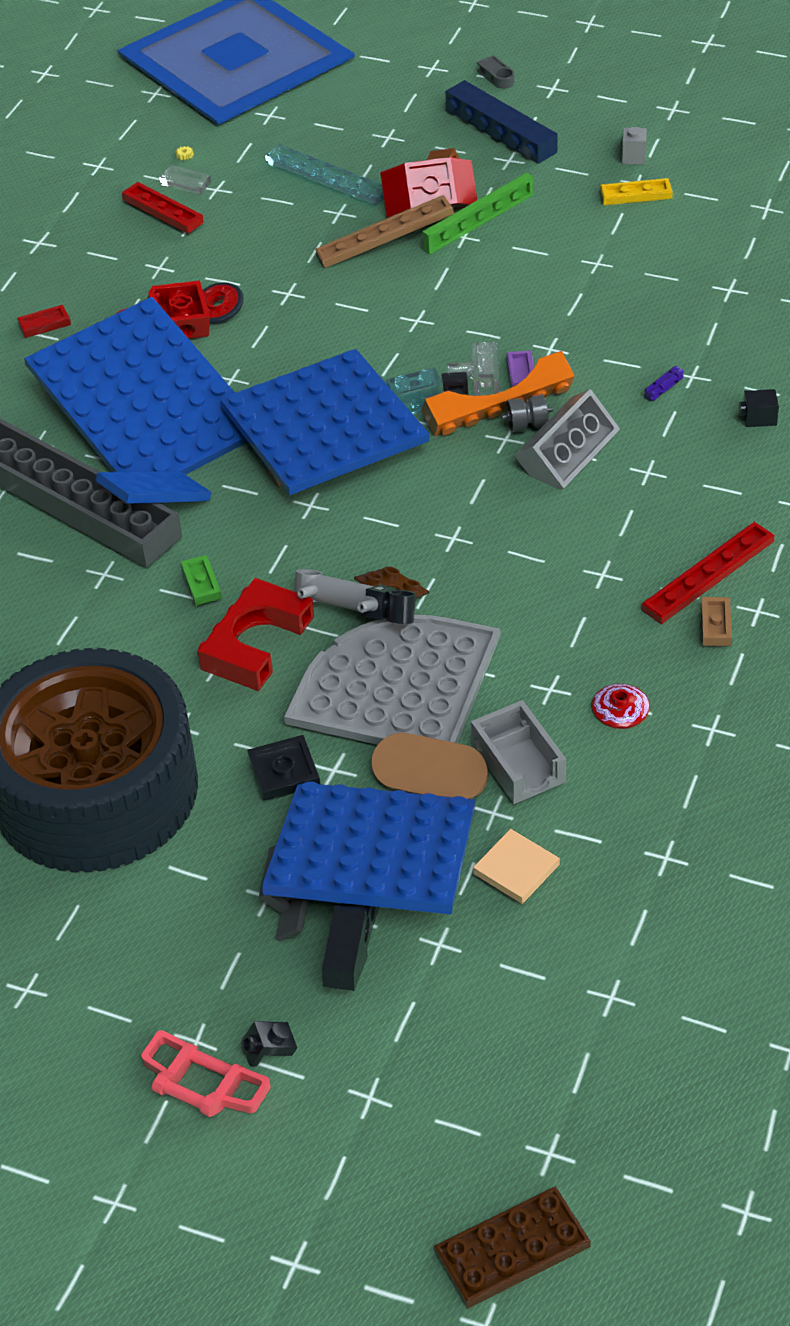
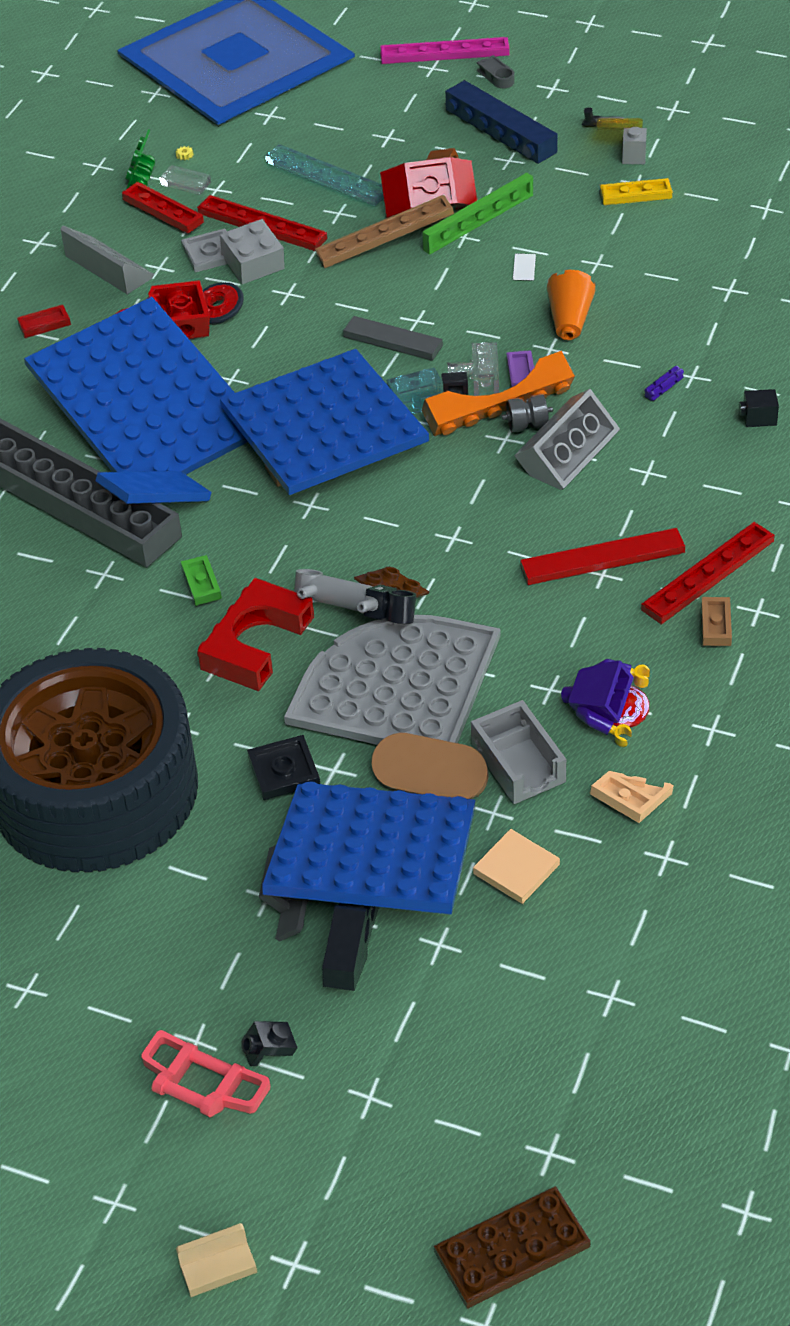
(103, 261): none -> light grey slope
(142, 164): none -> green hinge
(204, 250): none -> light grey tile
(216, 1260): none -> tan panel
(252, 251): none -> light grey brick
(282, 228): none -> red tile
(393, 338): none -> dark grey tile
(444, 50): none -> dark pink tile
(524, 267): none -> white sticker
(570, 301): none -> orange cone
(591, 120): none -> black bar
(602, 556): none -> red tile
(602, 693): none -> dark purple torso
(618, 123): none -> clear yellow tile
(630, 794): none -> light nougat wing

